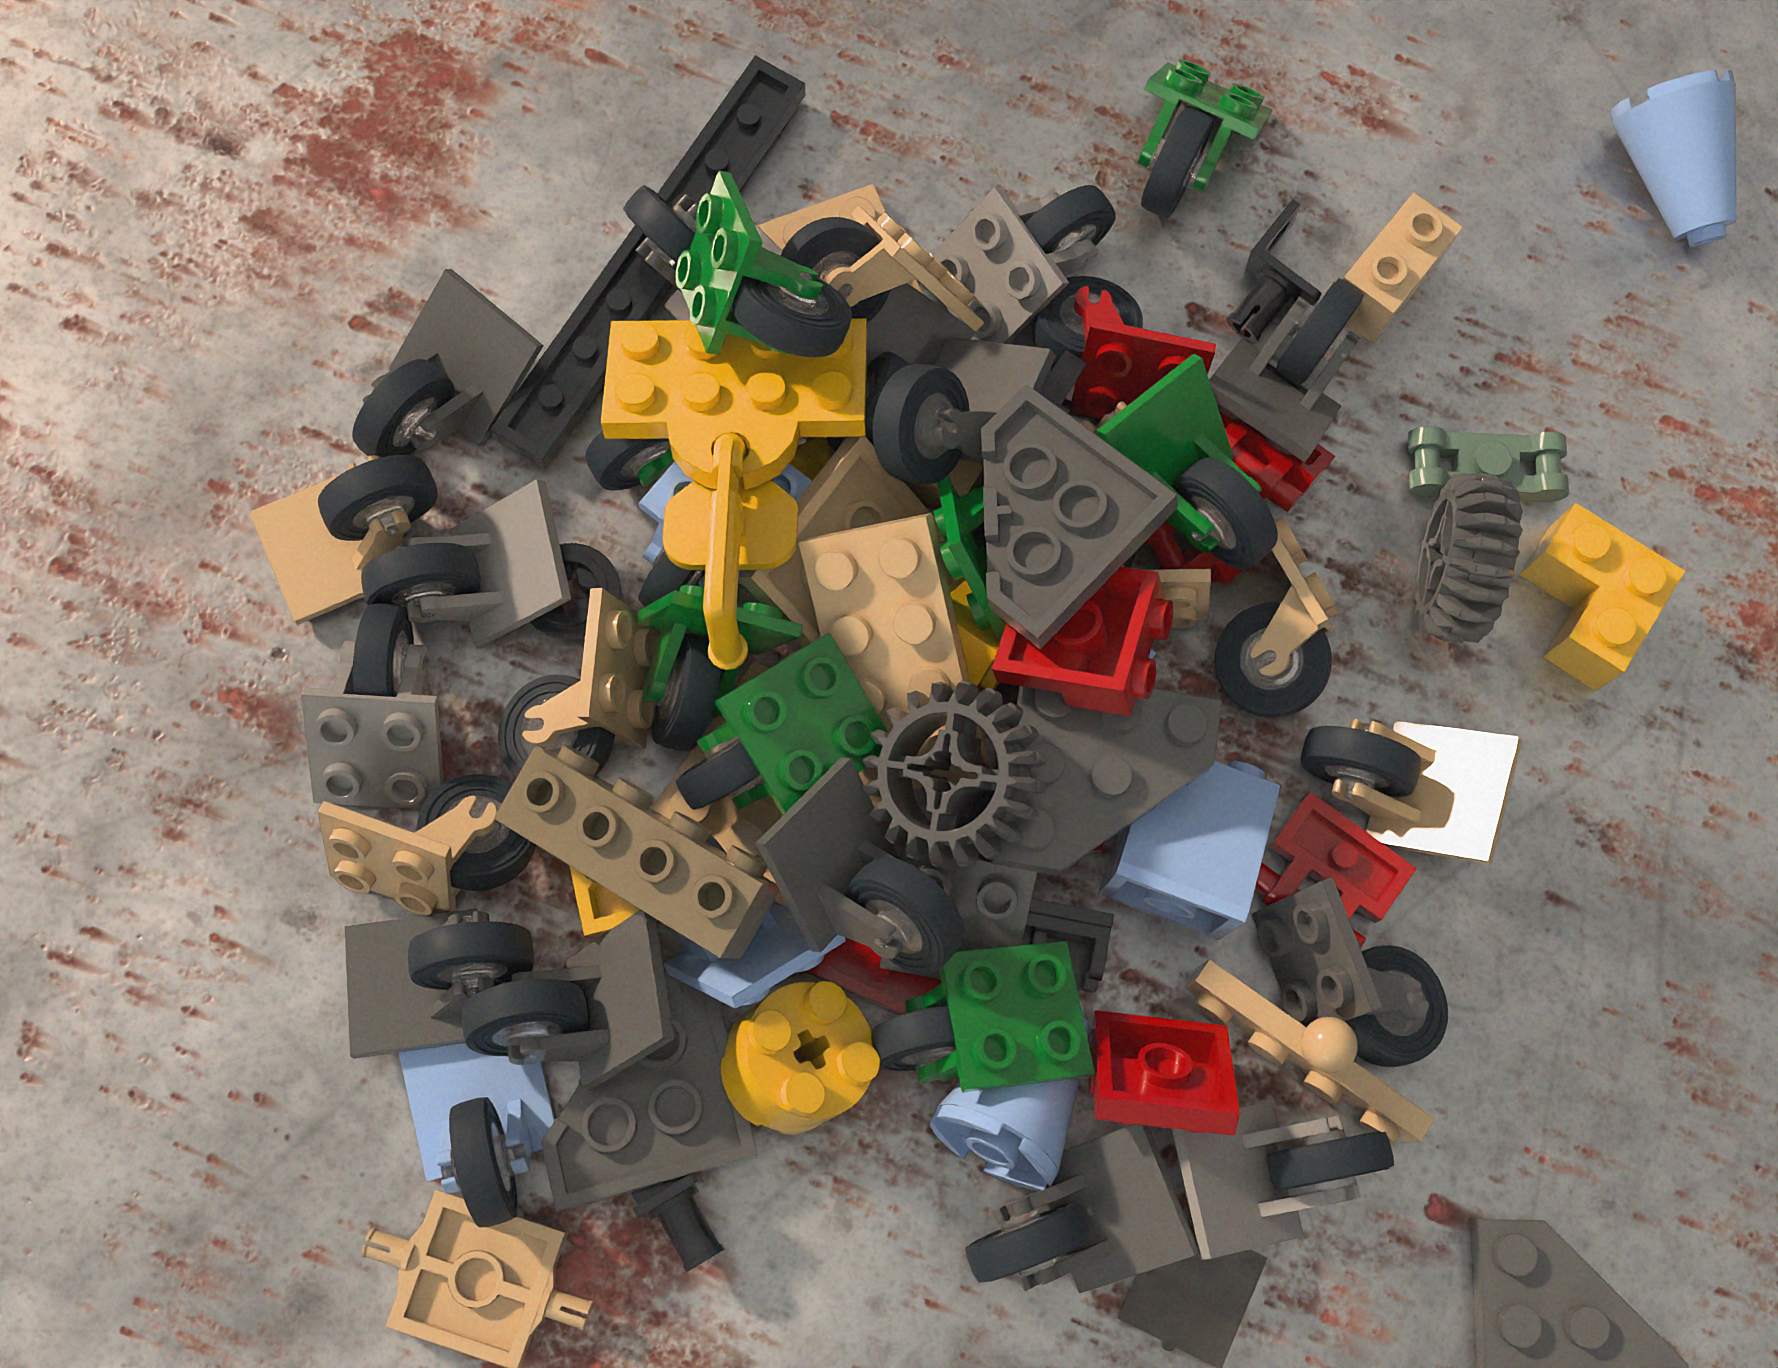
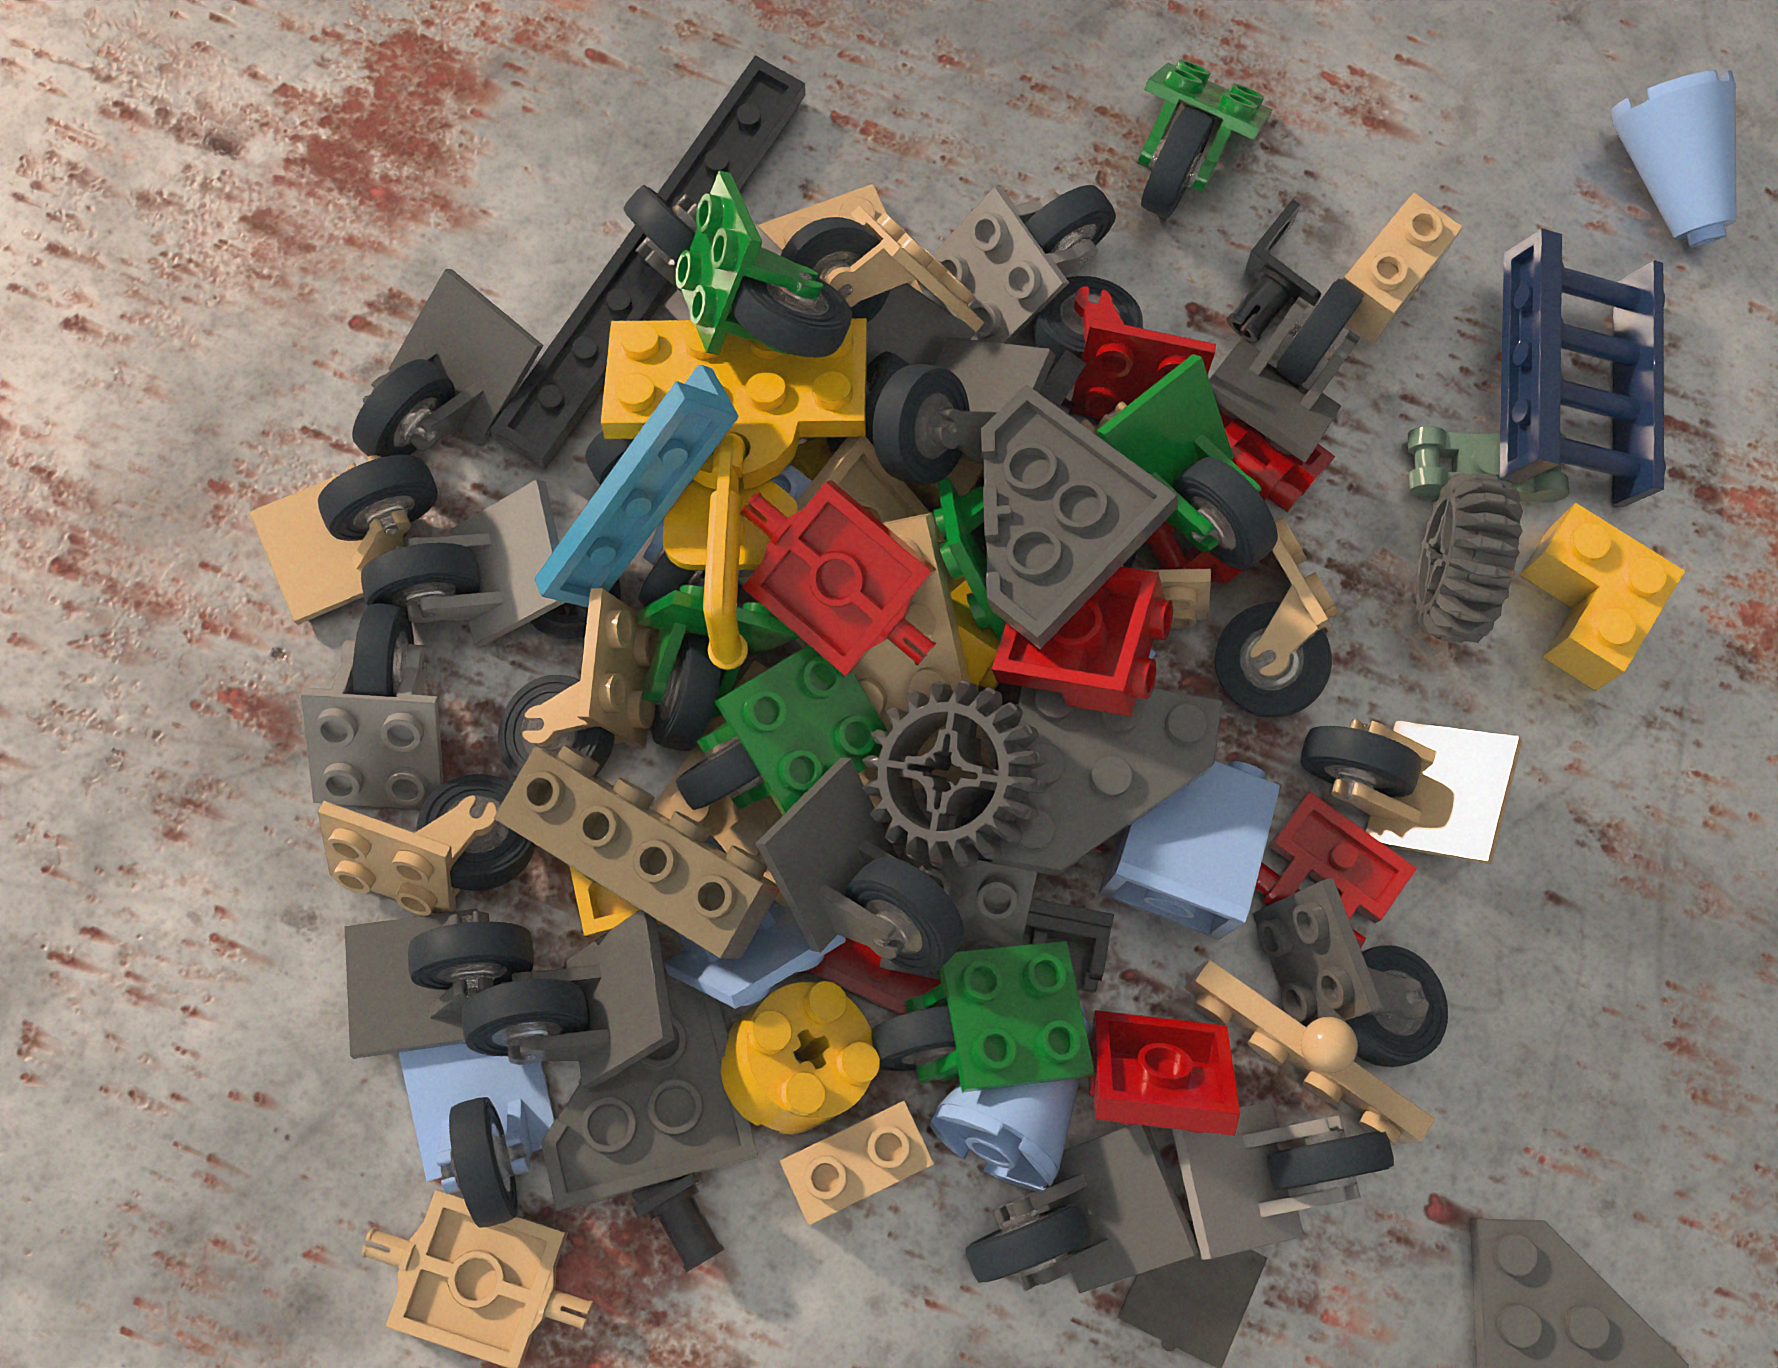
(639, 489): none -> dark azure panel
(838, 577): none -> red plate
(856, 1162): none -> tan brick
(1533, 378): none -> dark blue fence

